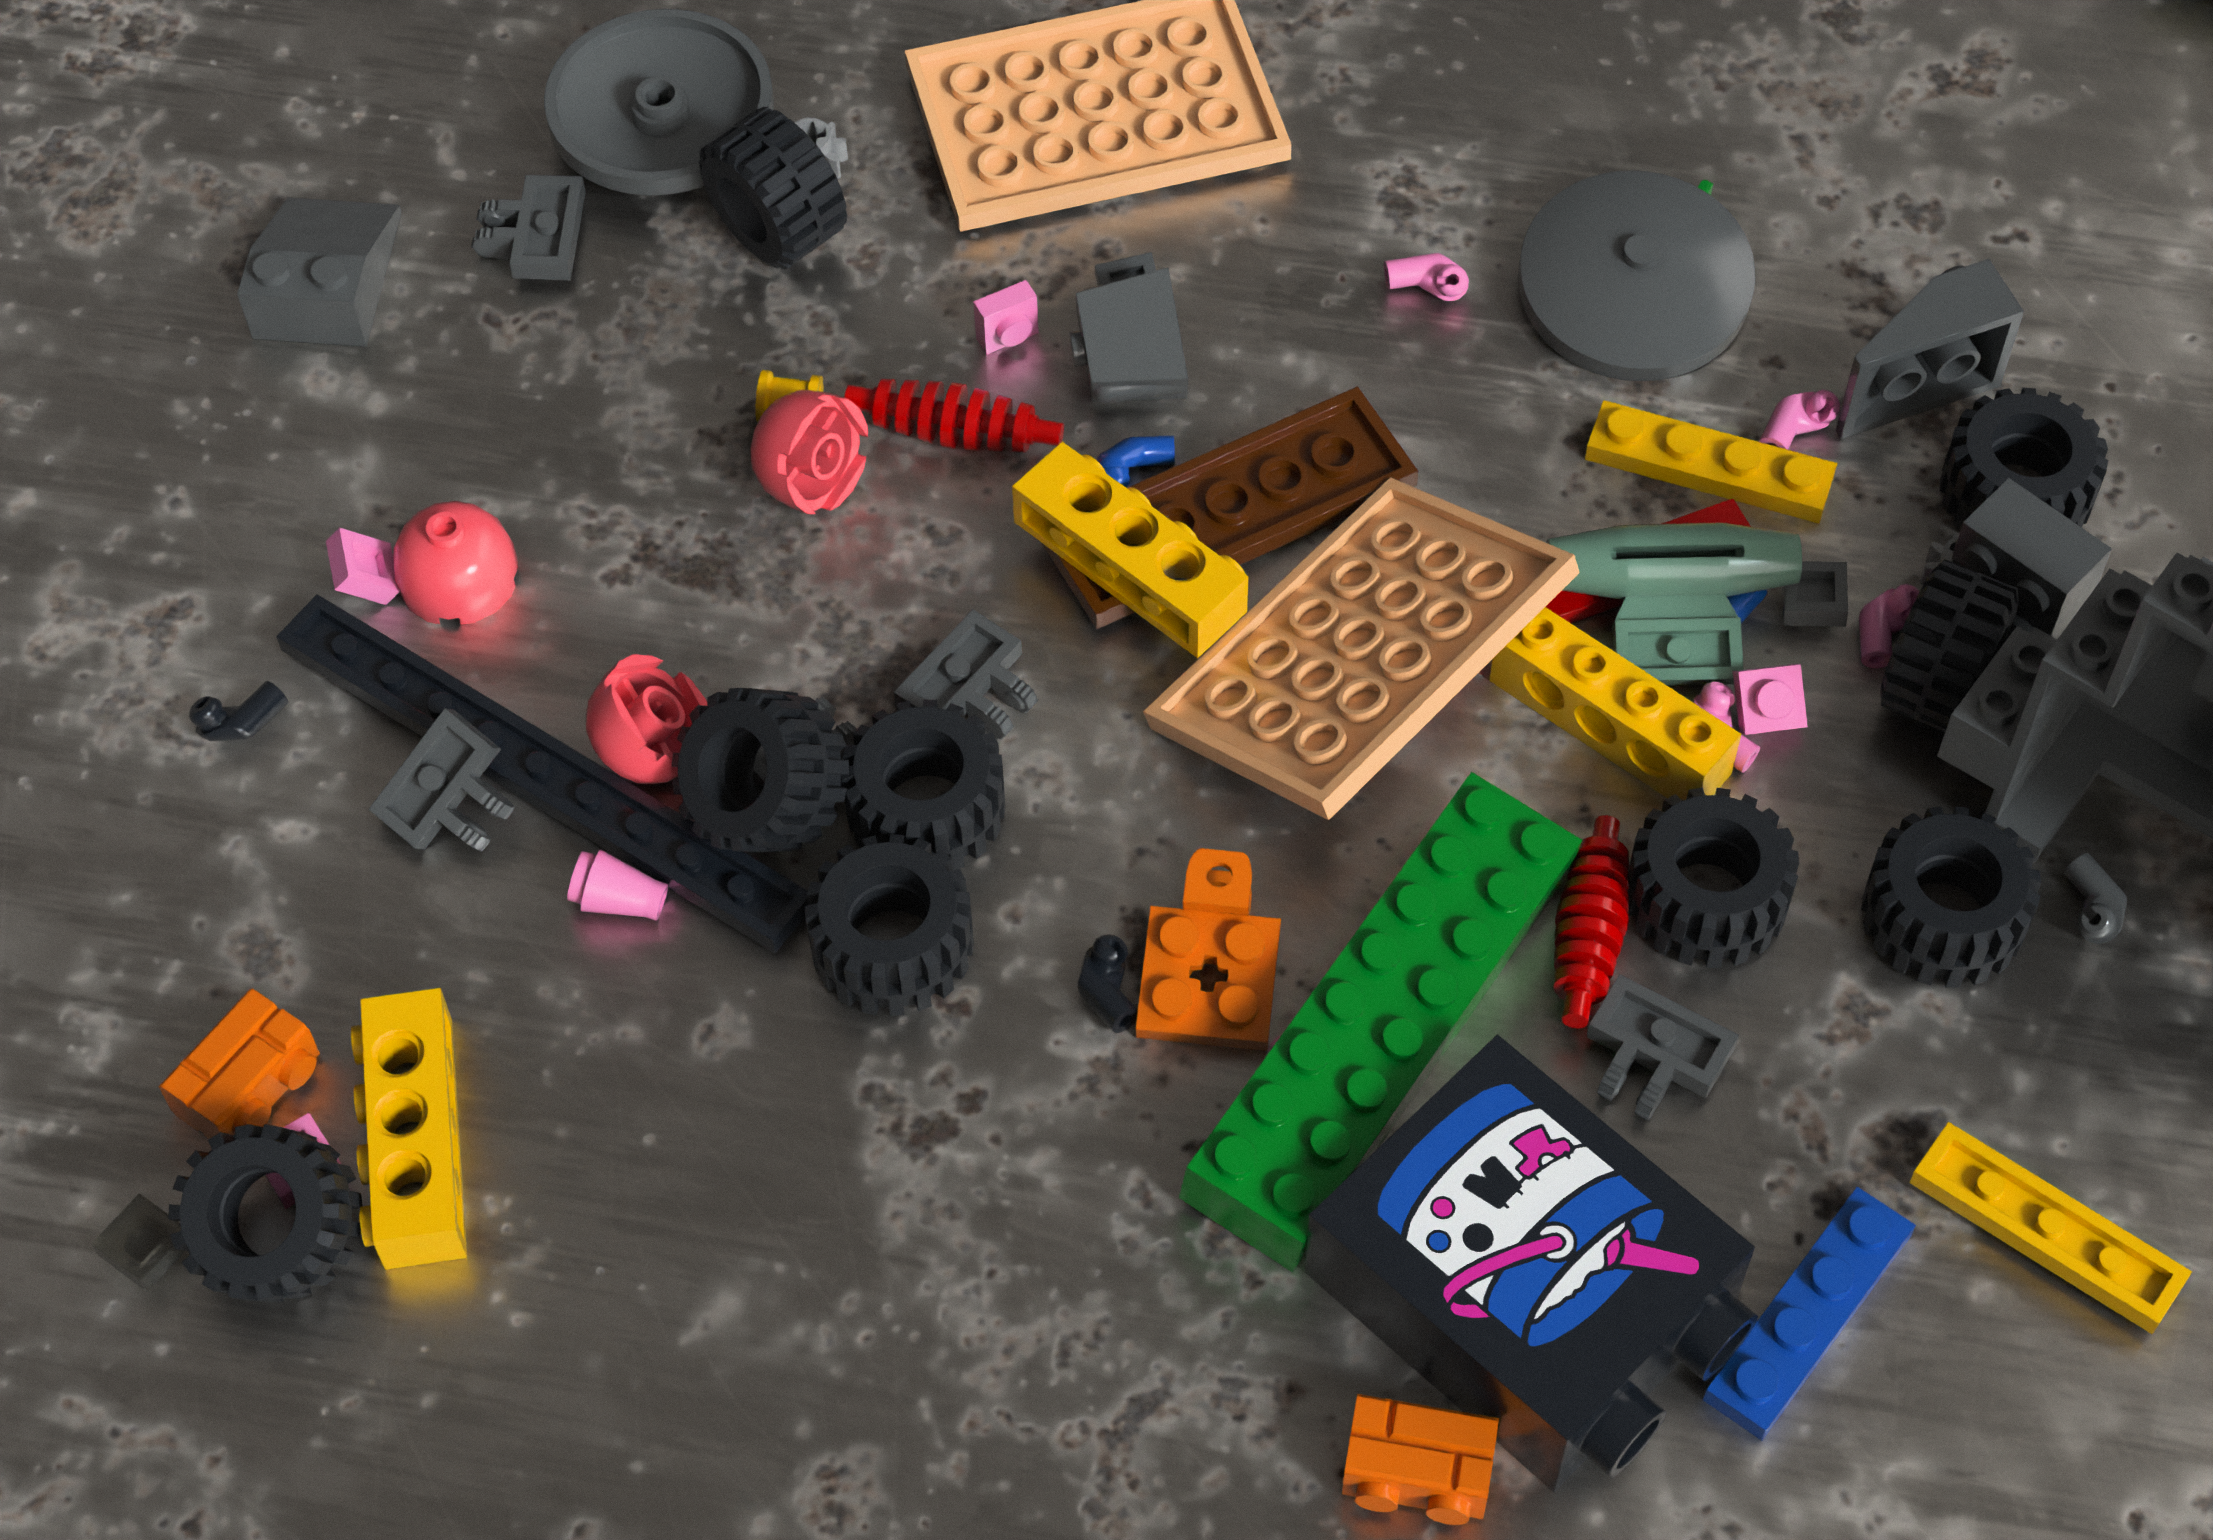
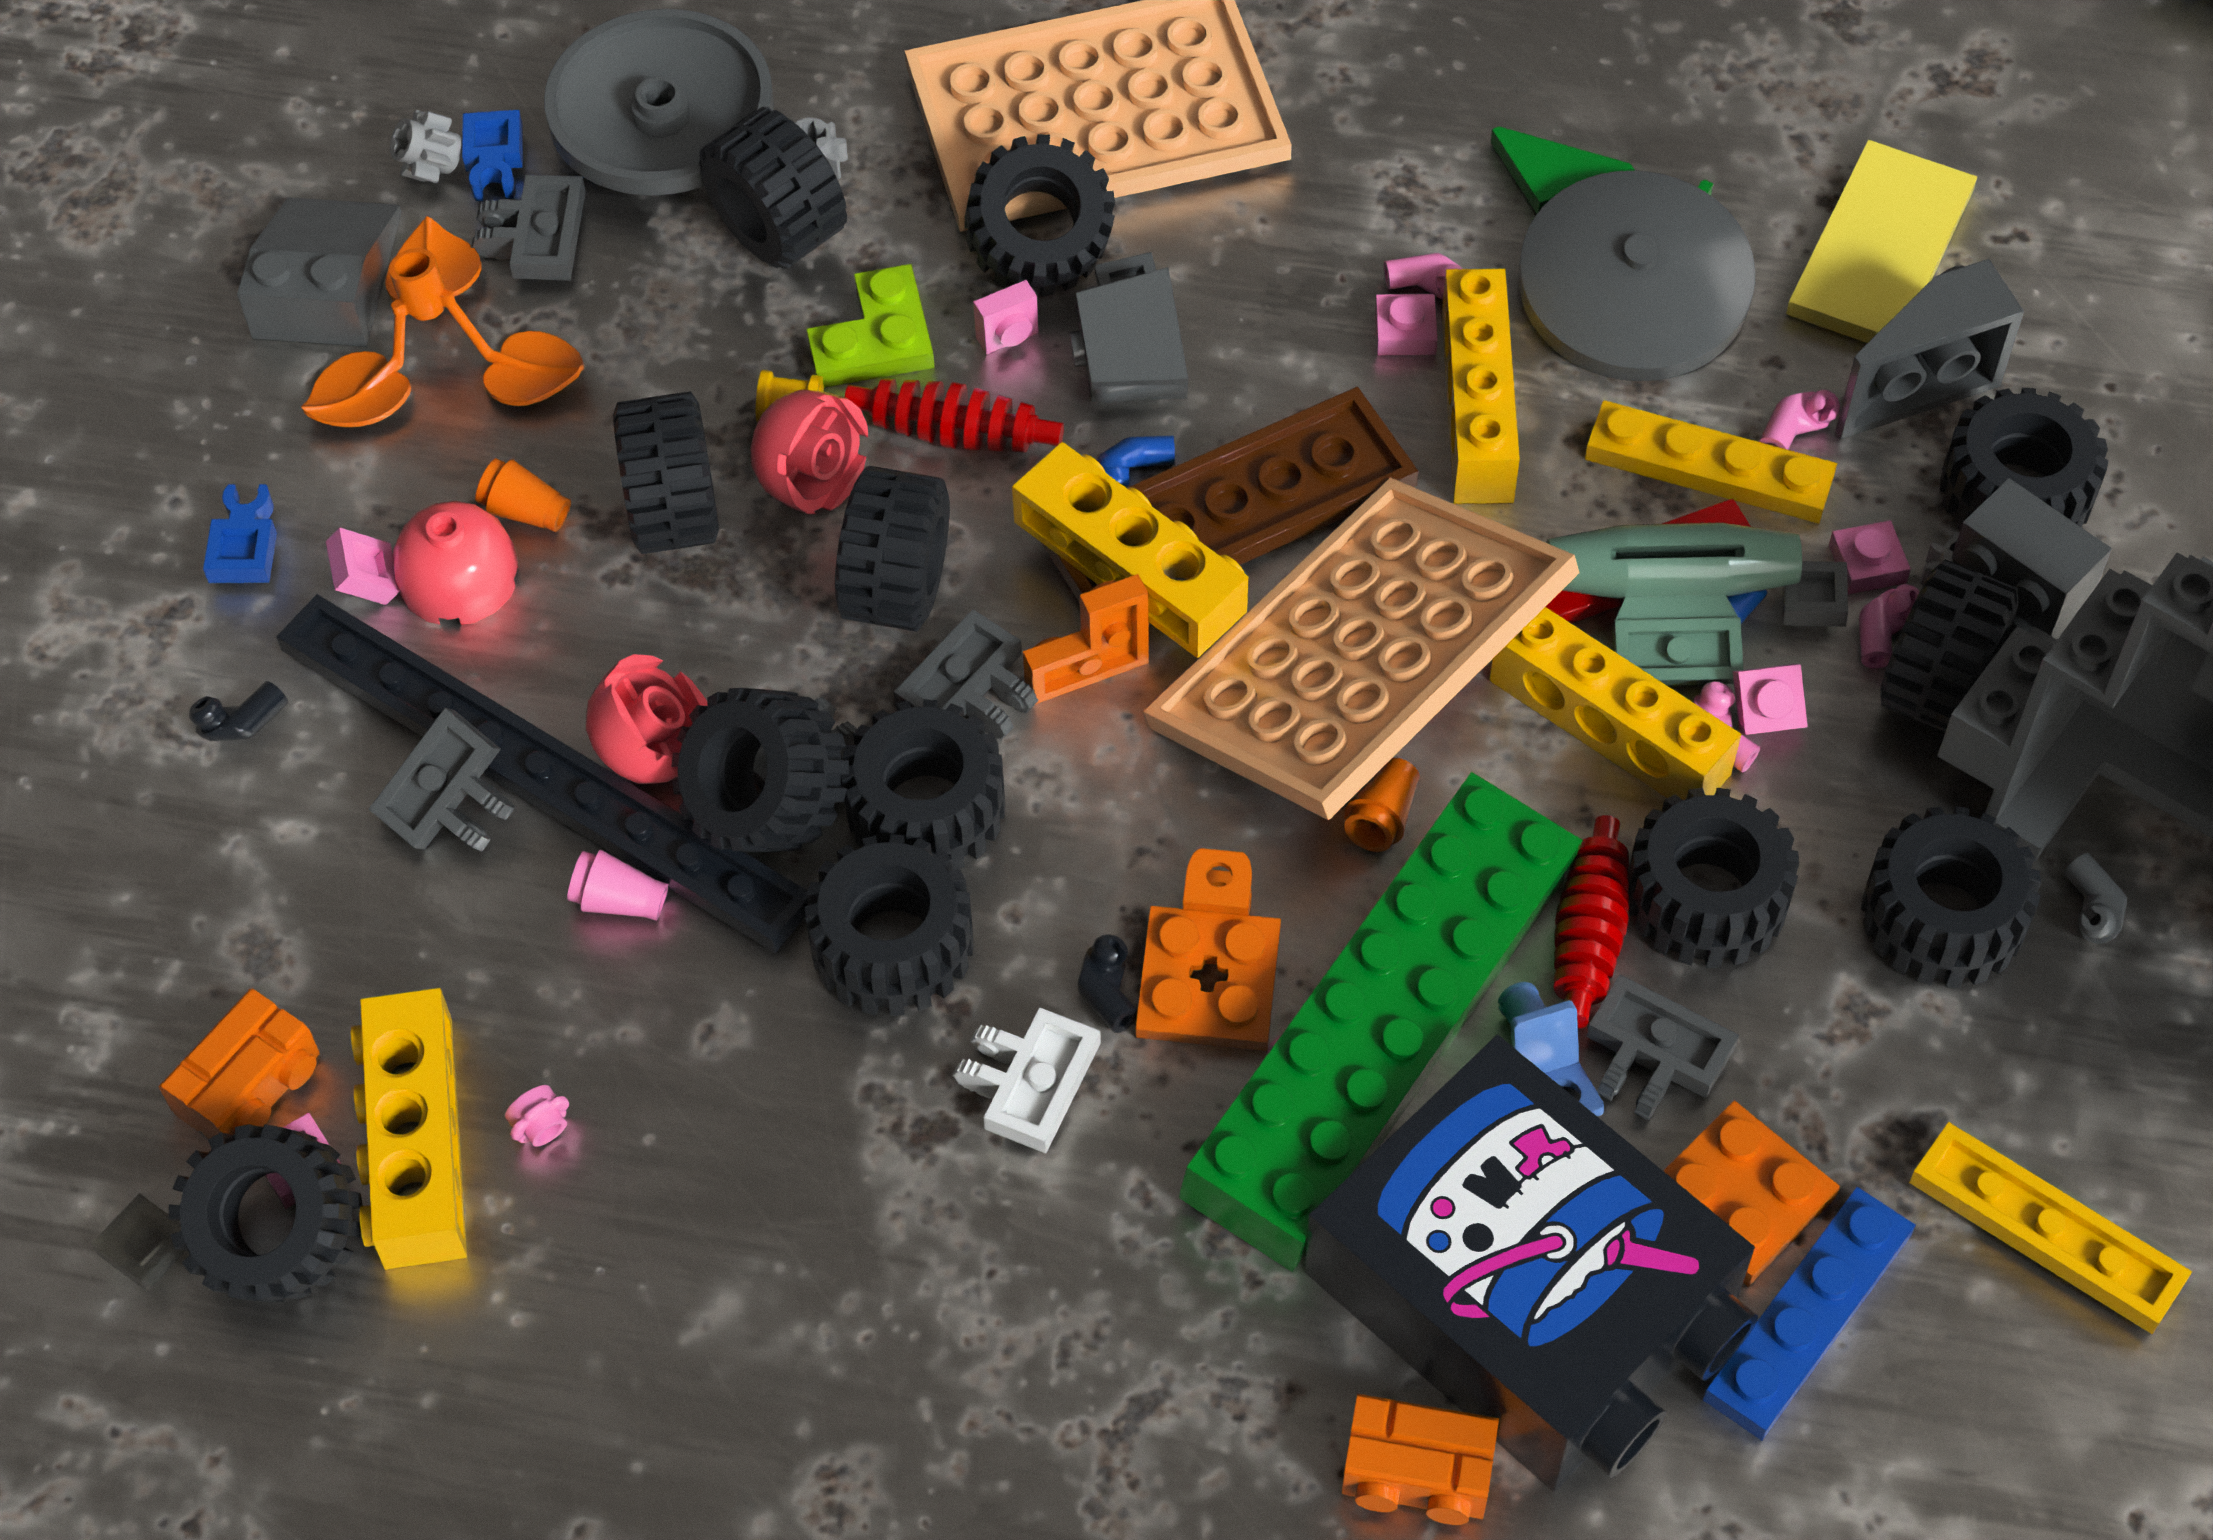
(245, 543): none -> blue plate
(422, 282): none -> orange plant
(425, 146): none -> light grey gear
(491, 148): none -> blue plate
(521, 496): none -> orange cone
(537, 1116): none -> bright pink plate
(665, 472): none -> black tyre
(883, 343): none -> lime plate
(892, 548): none -> black tyre
(1041, 1078): none -> white hinge
(1050, 171): none -> black tyre
(1109, 642): none -> orange plate
(1382, 806): none -> orange cone
(1406, 324): none -> bright pink plate
(1479, 387): none -> yellow brick
(1547, 167): none -> green tile
(1548, 1039): none -> medium blue bracket
(1753, 1183): none -> orange plate
(1871, 555): none -> bright pink plate
(1880, 241): none -> light yellow tile

